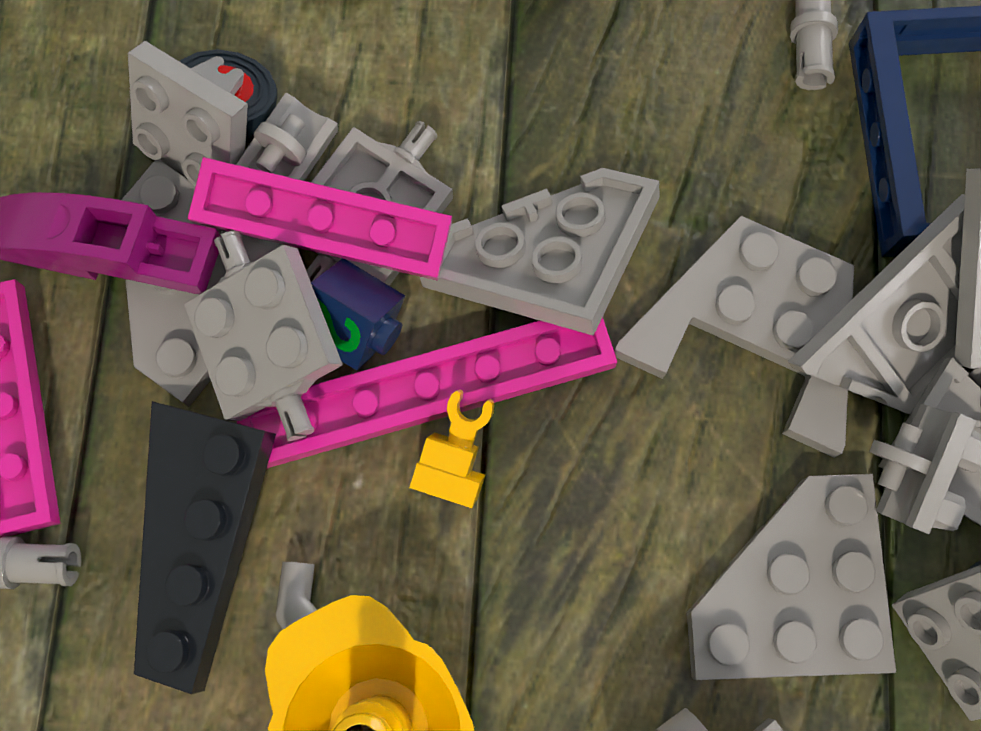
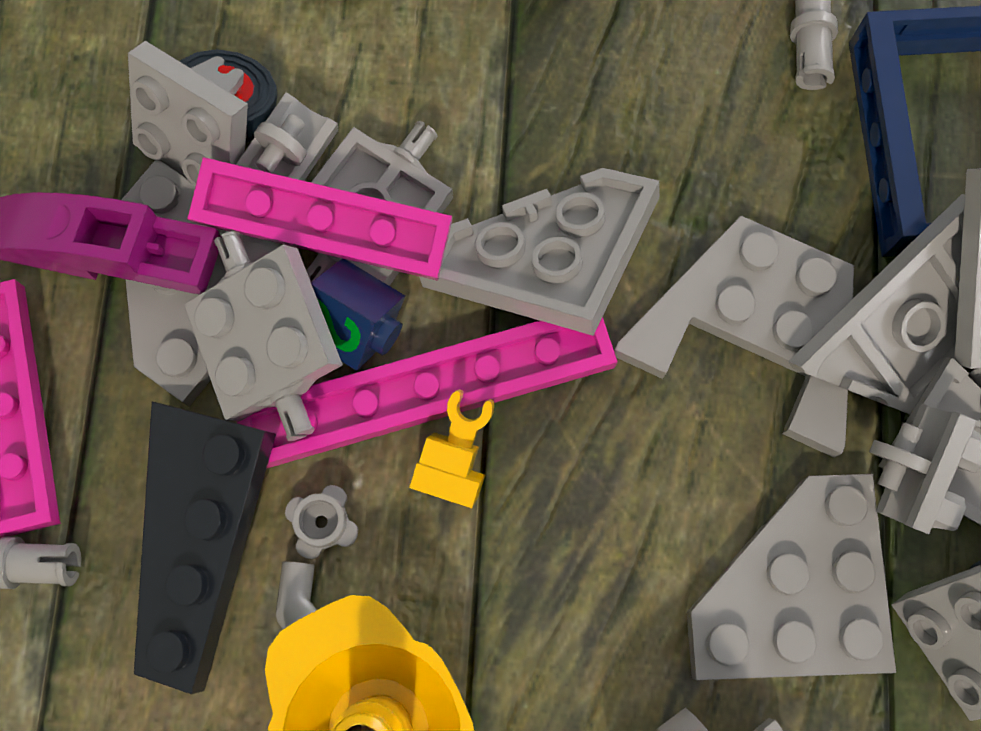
(304, 514): none -> light grey plate

